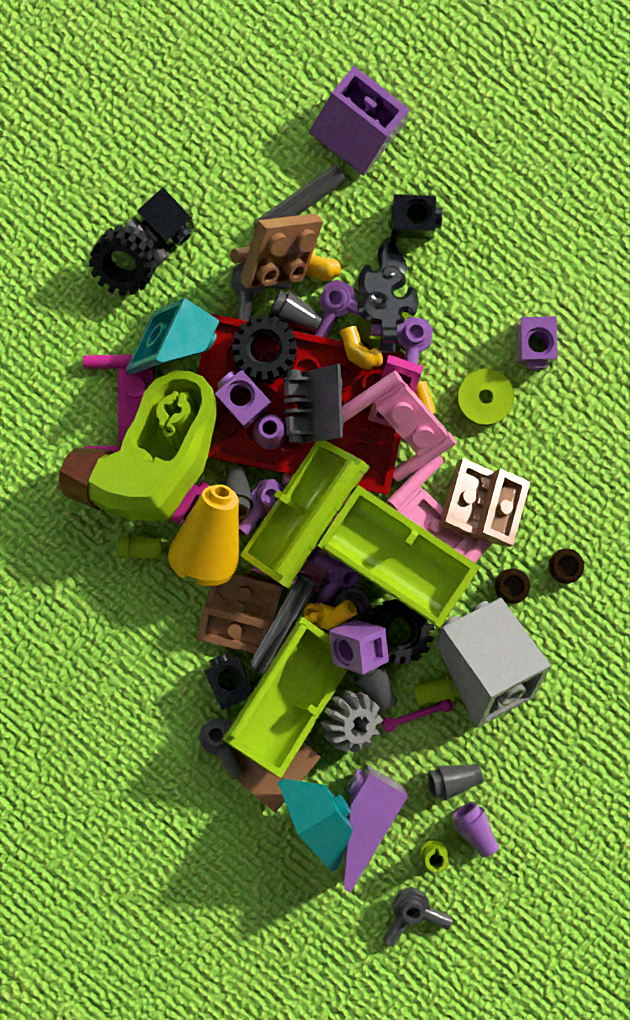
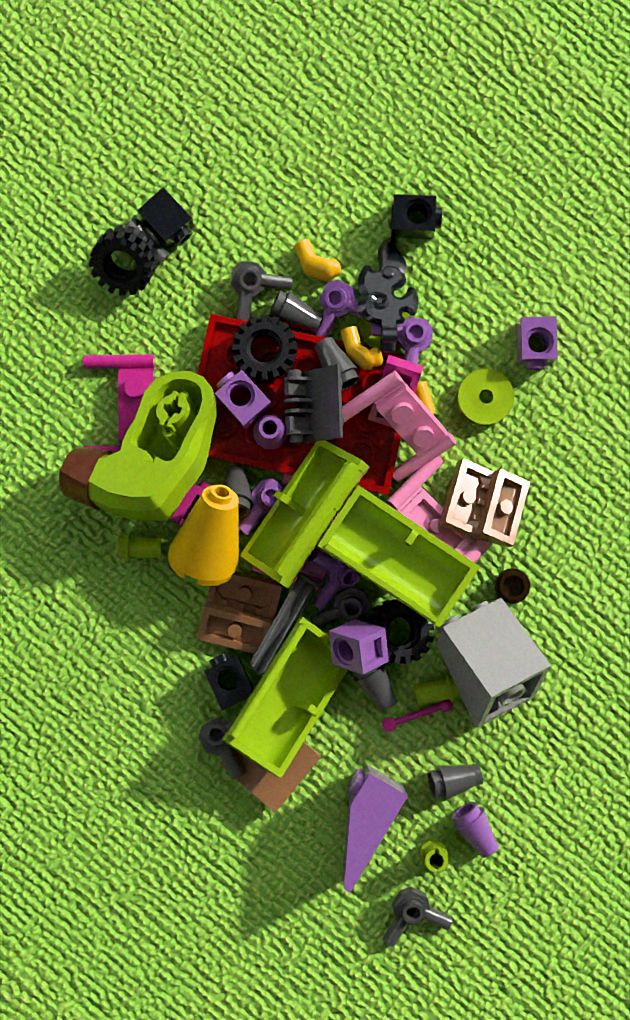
(173, 335): teal slope -> none
(278, 250): medium nougat plate -> none
(306, 195): dark grey axle -> none
(318, 819): teal slope -> none
(328, 616): yellow arm -> none
(331, 354): none -> dark grey cone
(351, 721): light grey gear -> none
(359, 120): medium lavender slope -> none
(566, 566): dark brown plate -> none

